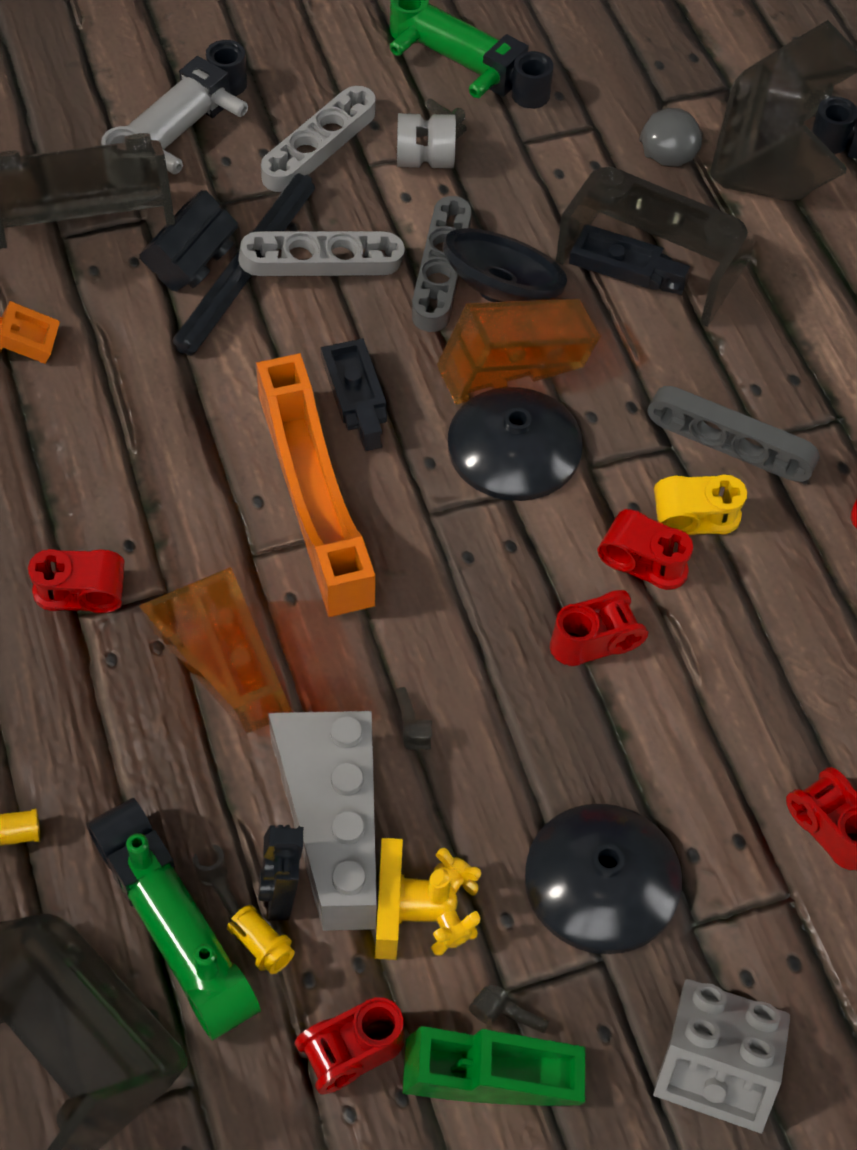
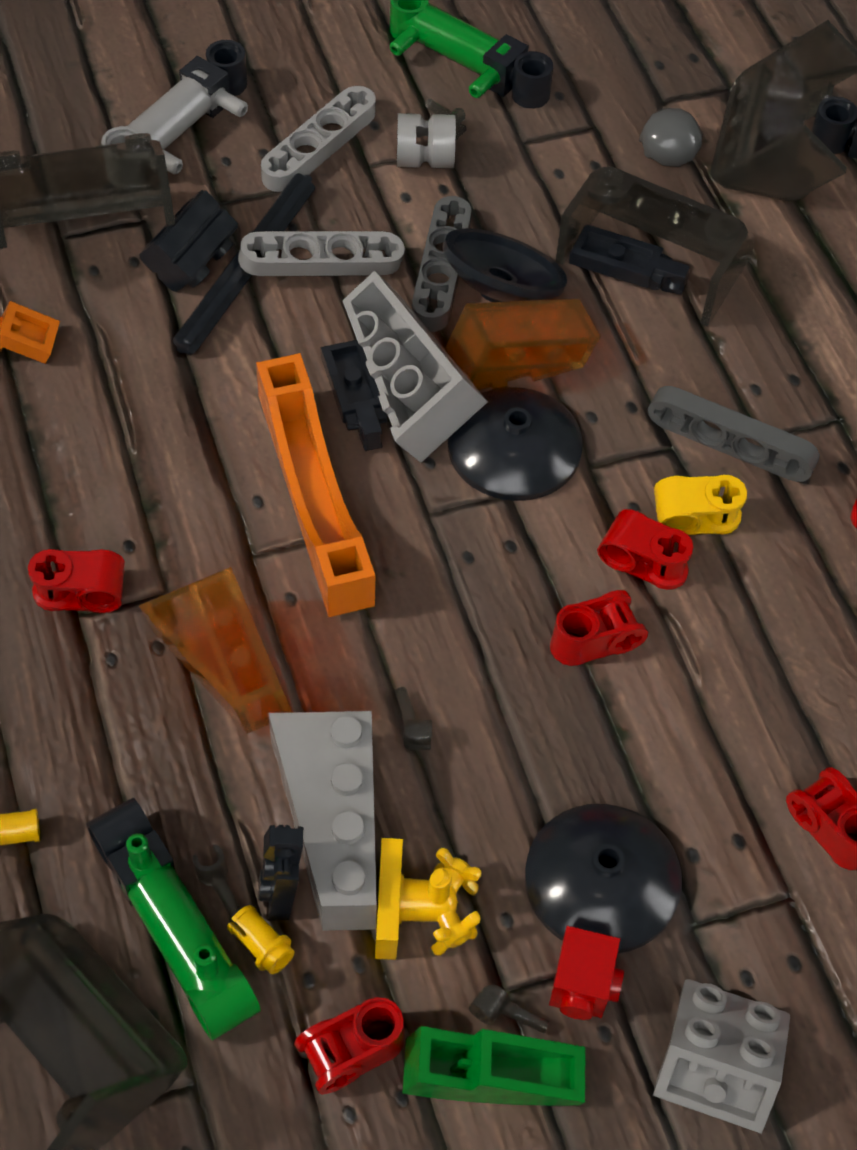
(414, 374): none -> light grey wedge
(586, 974): none -> red brick

